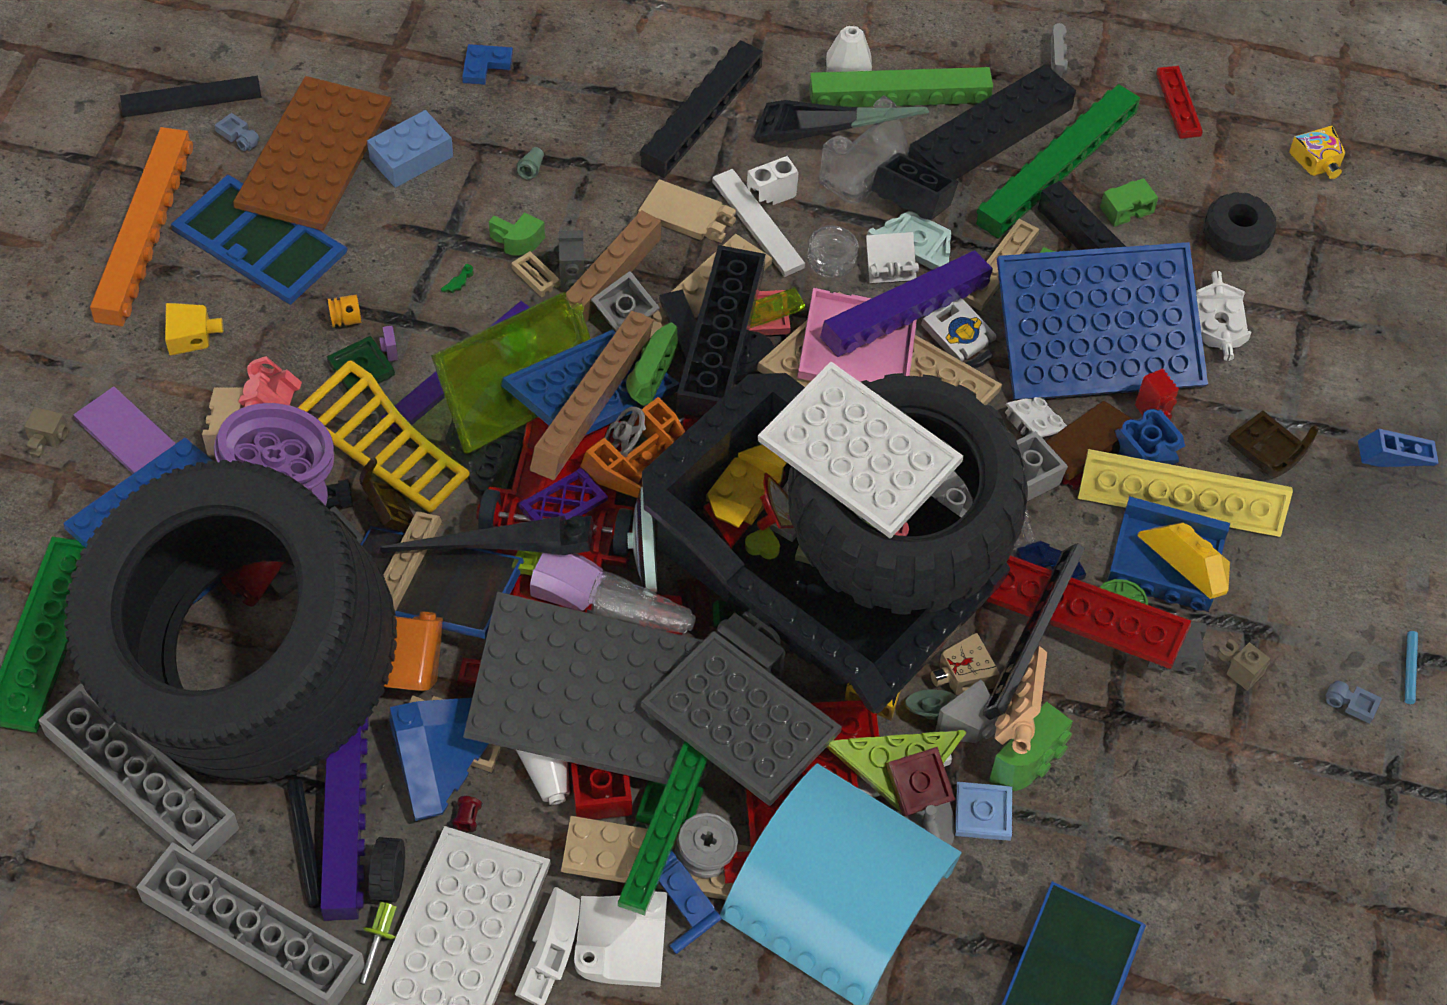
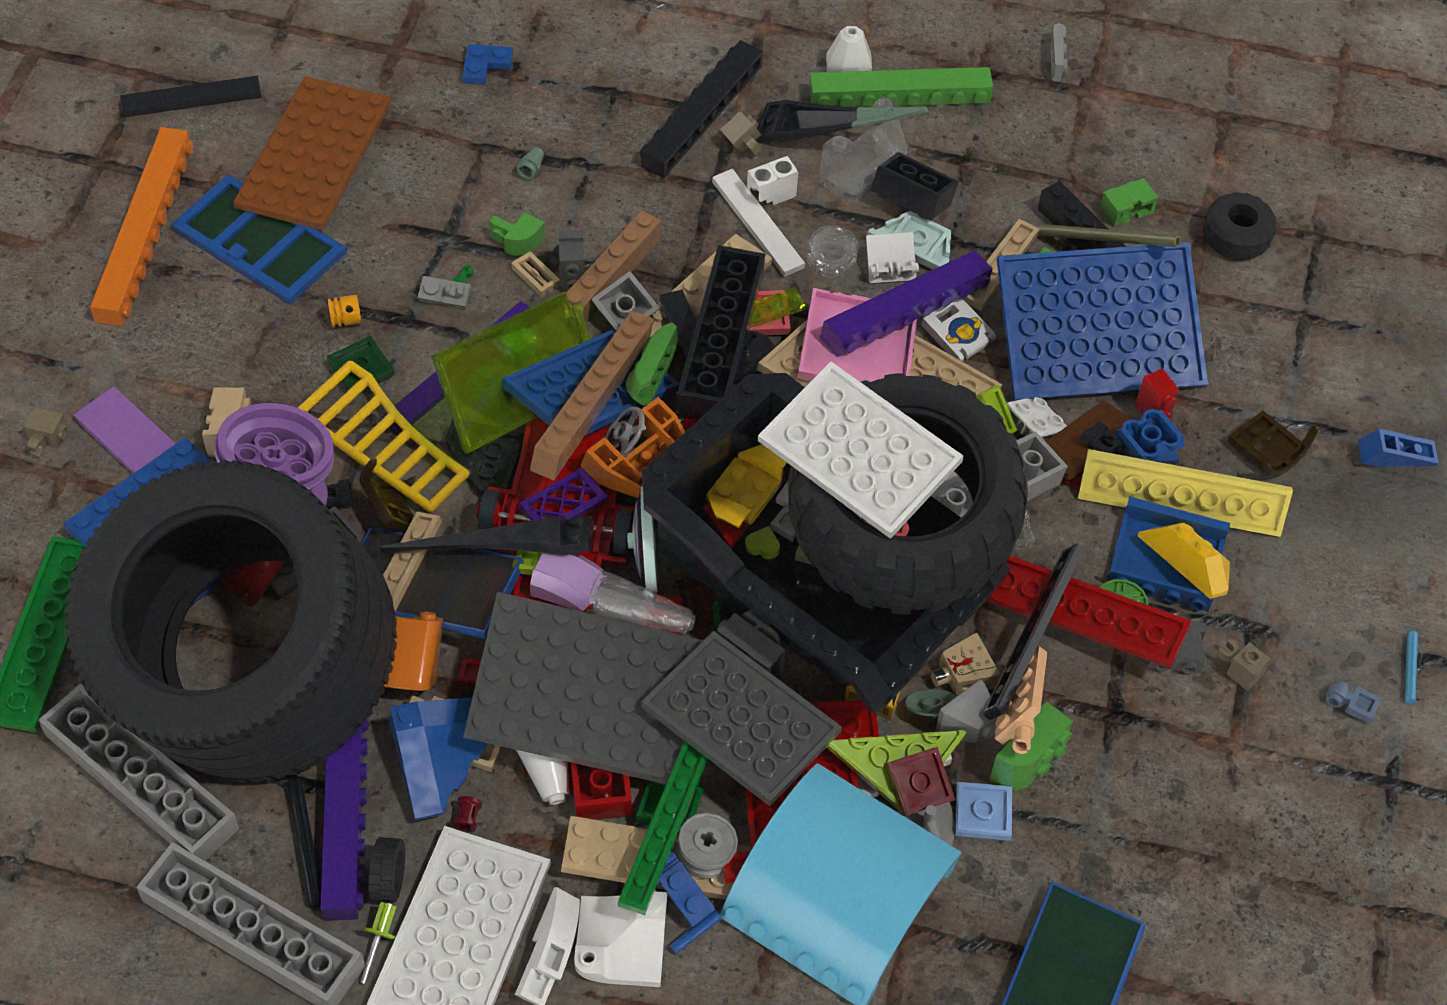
(189, 327): yellow torso -> none
(233, 127): sand blue plate -> none
(268, 384): coral hips -> none
(388, 343): medium lavender plate -> none
(410, 148): medium blue brick -> none
(444, 292): none -> light grey plate
(688, 212): tan tile -> none
(742, 132): none -> dark tan brick
(776, 505): shield -> none
(980, 359): black helmet -> none
(995, 123): black brick -> none
(995, 398): none -> lime tile
(1044, 556): clear blue tile -> none
(1057, 160): green brick -> none
(1098, 433): none -> black piece
(1109, 235): none -> olive piece
(1179, 102): red tile -> none
(1223, 302): white plate -> none
(1319, 152): yellow torso -> none

